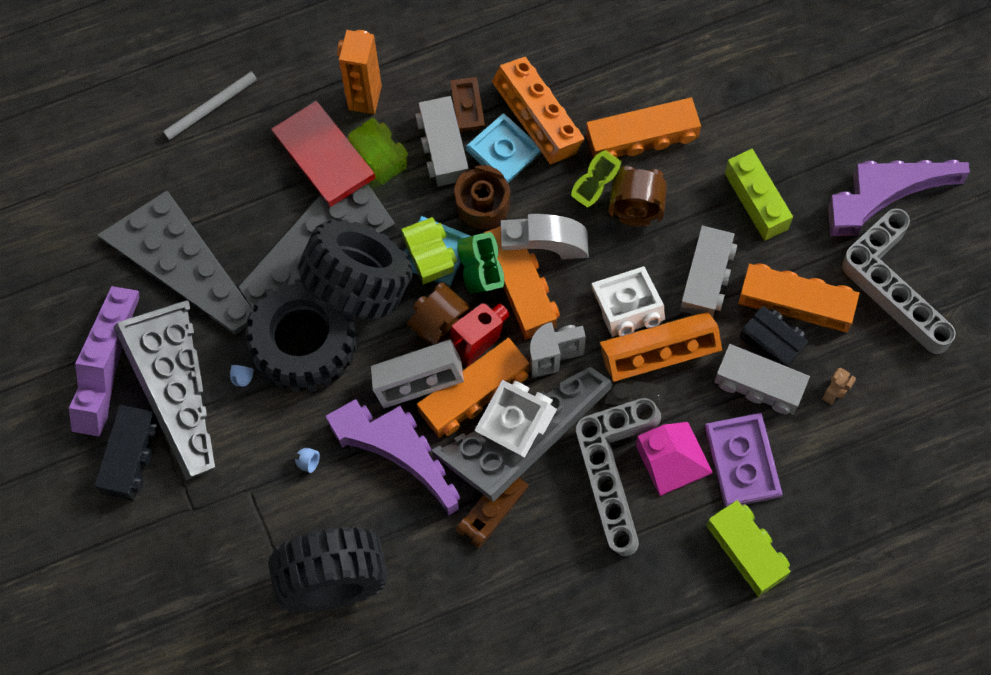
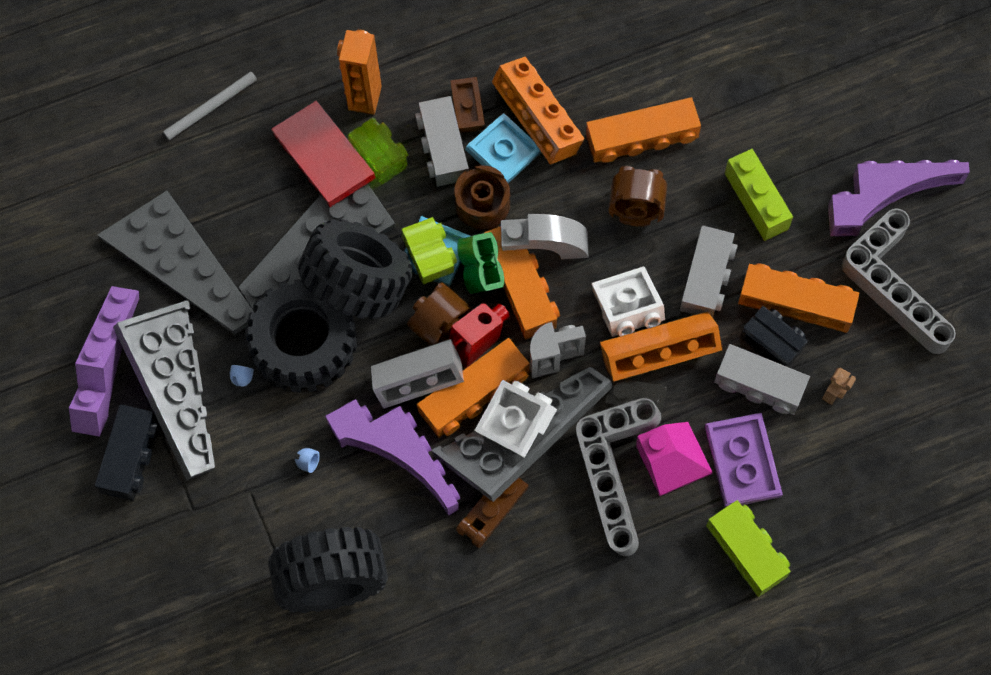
(600, 171): lime brick -> none

